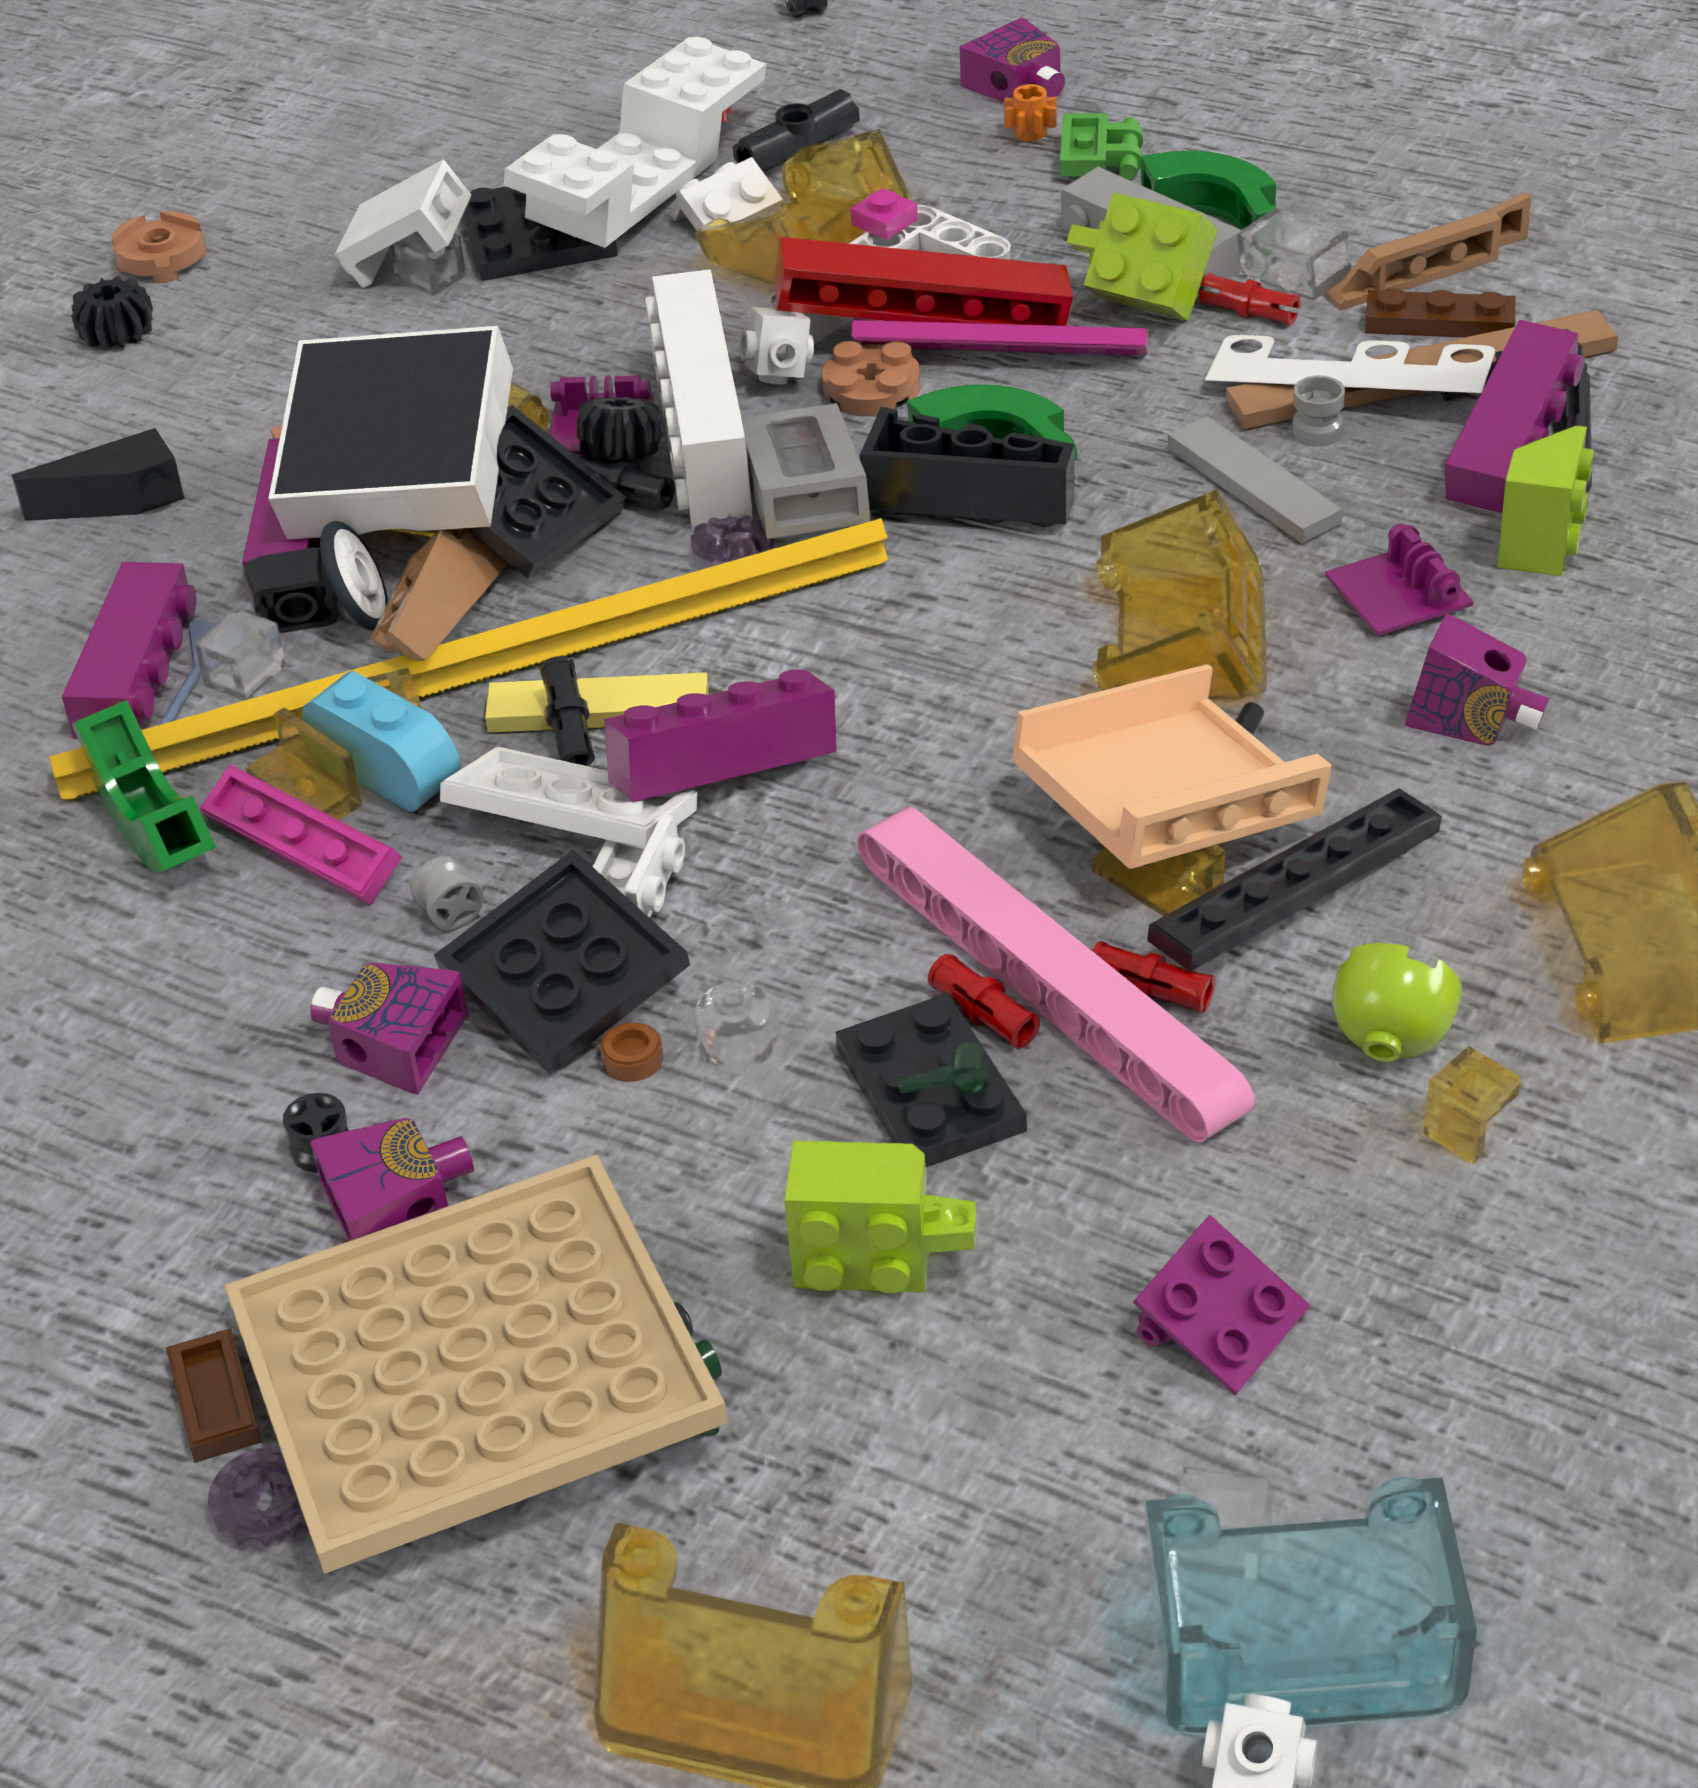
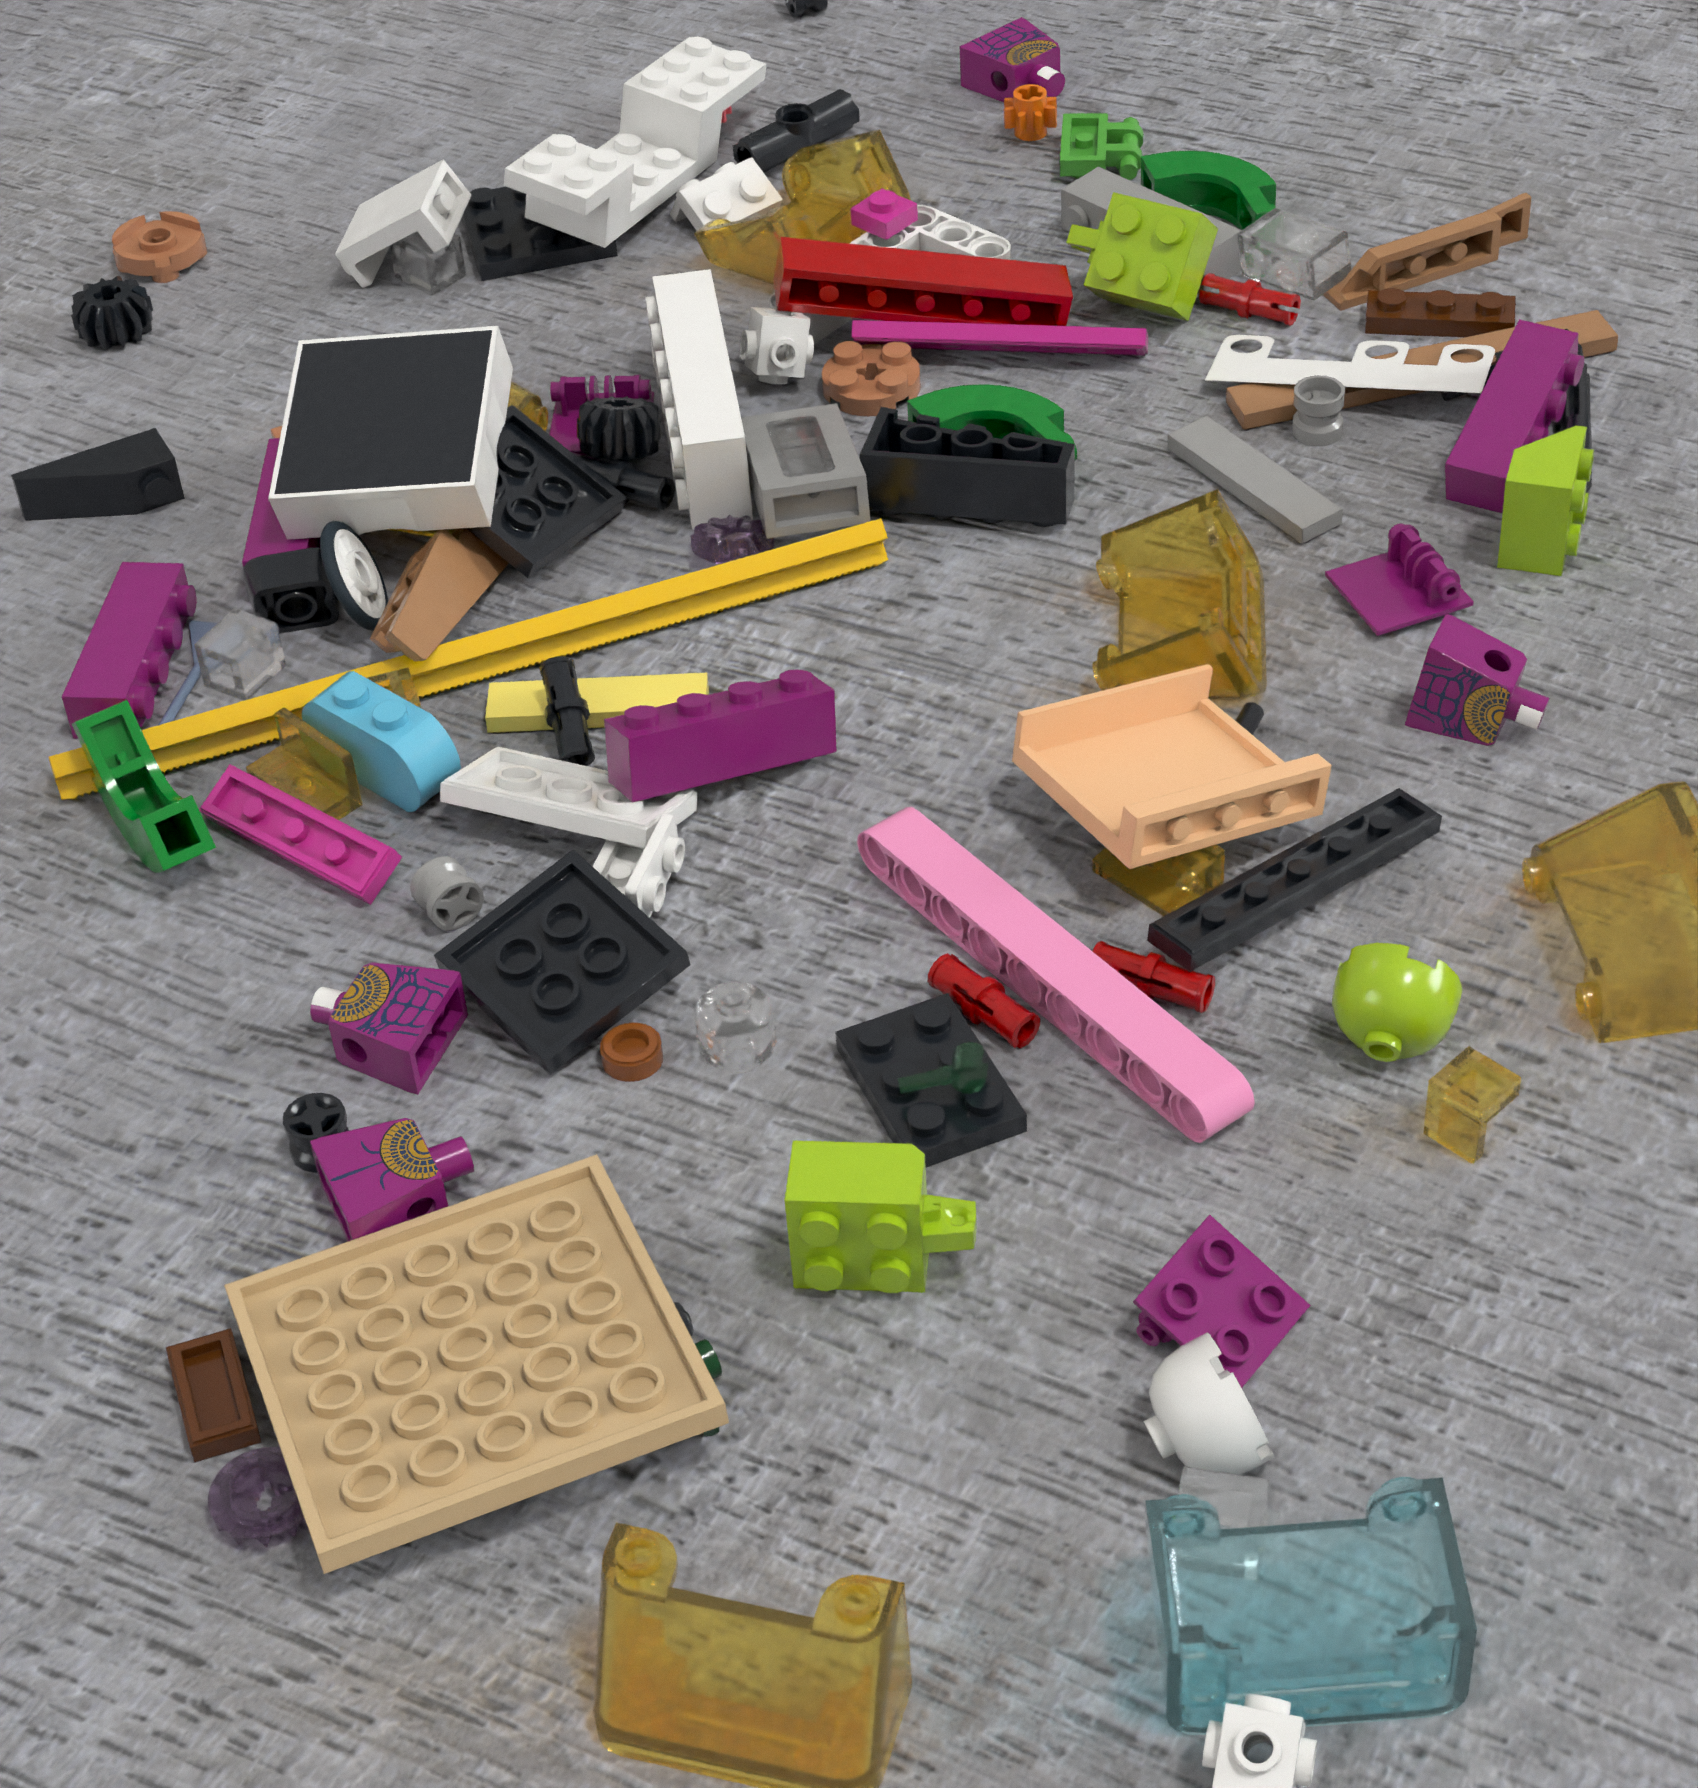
(1204, 1412): none -> white cylinder

